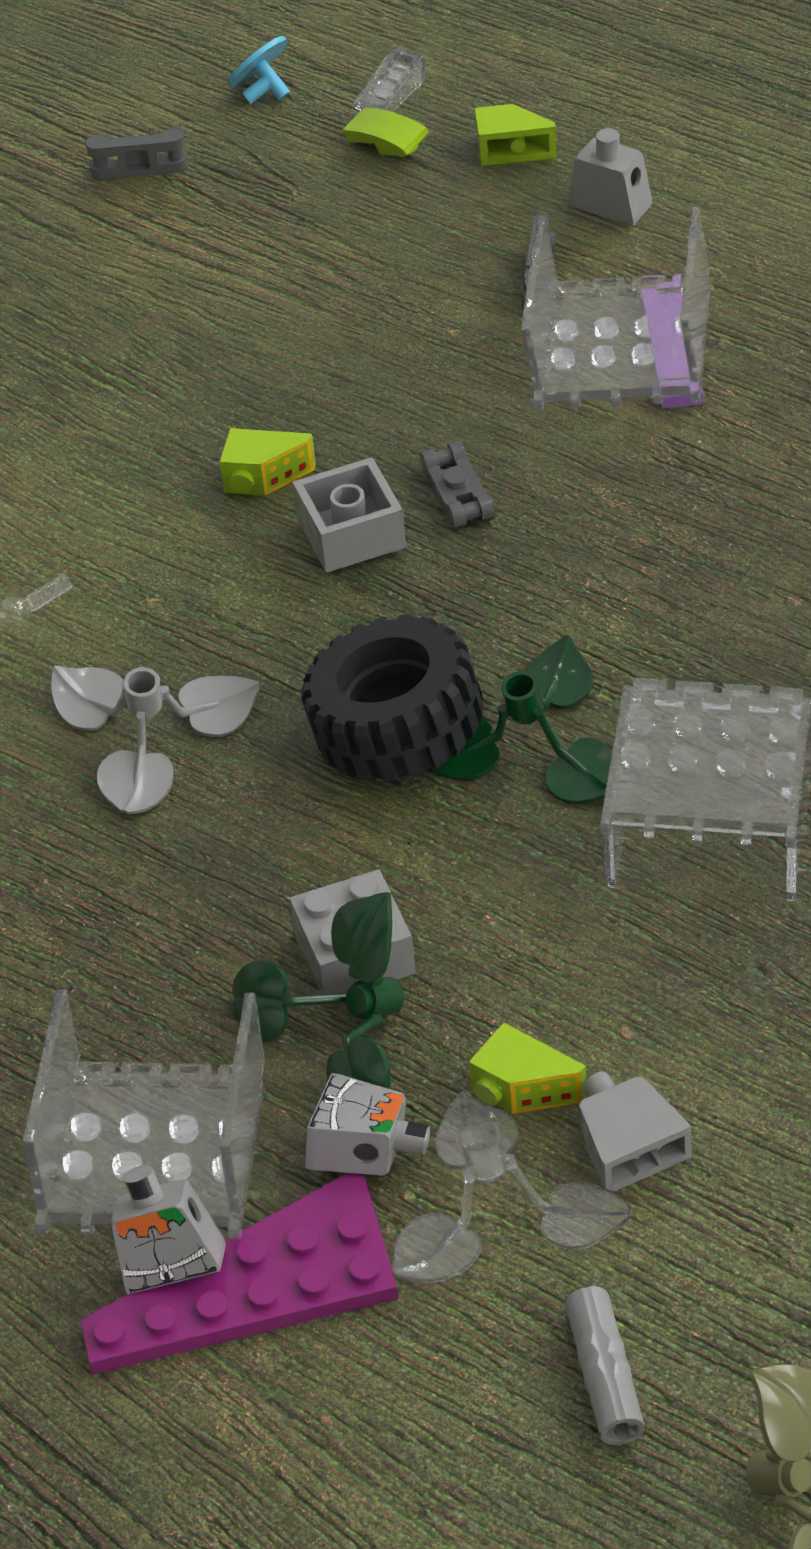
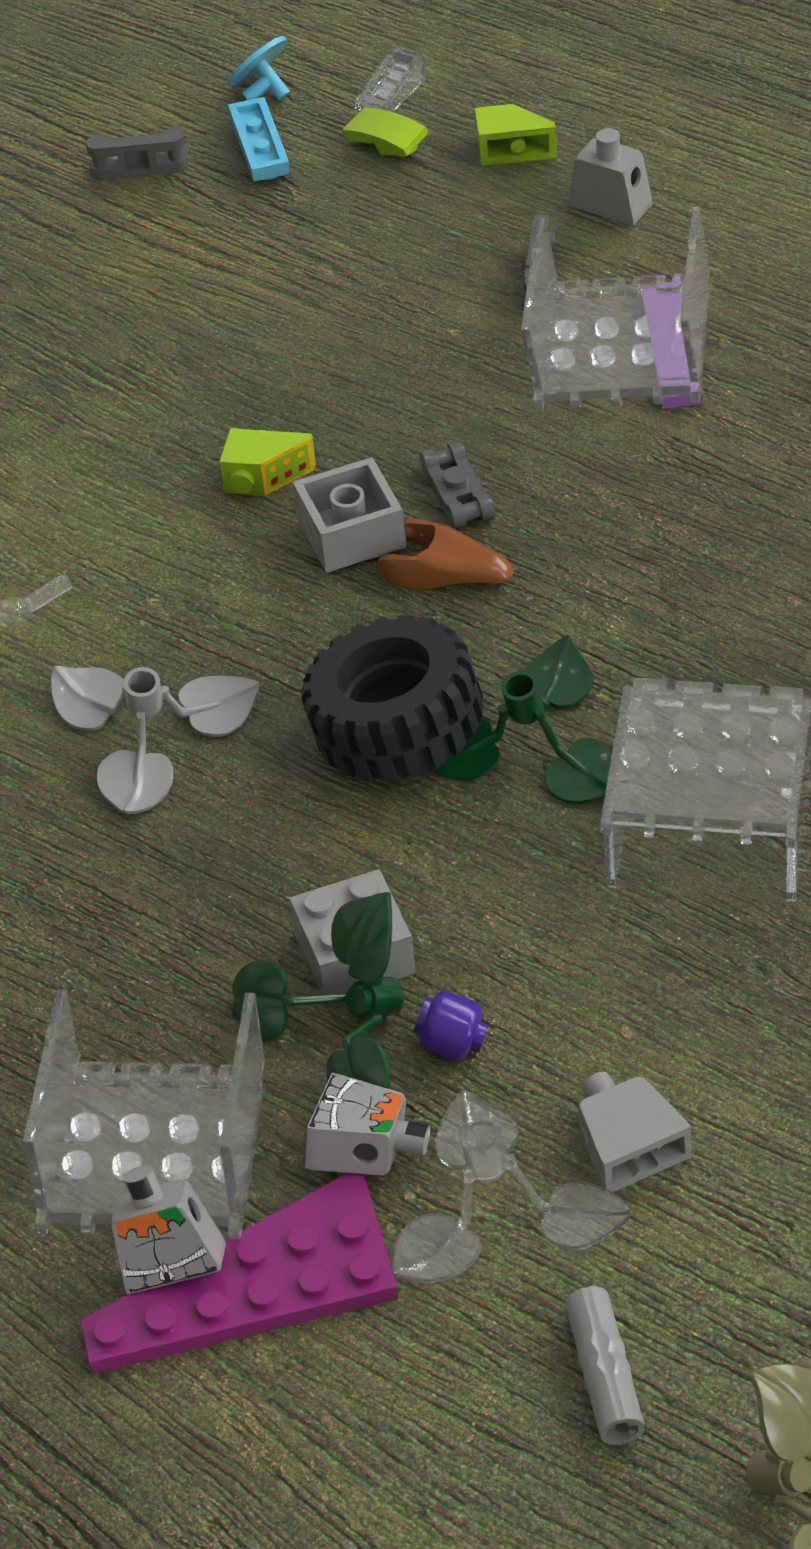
(259, 139): none -> medium azure plate
(447, 561): none -> dark orange animal
(450, 1026): none -> dark purple head
(524, 1073): lime slope -> none

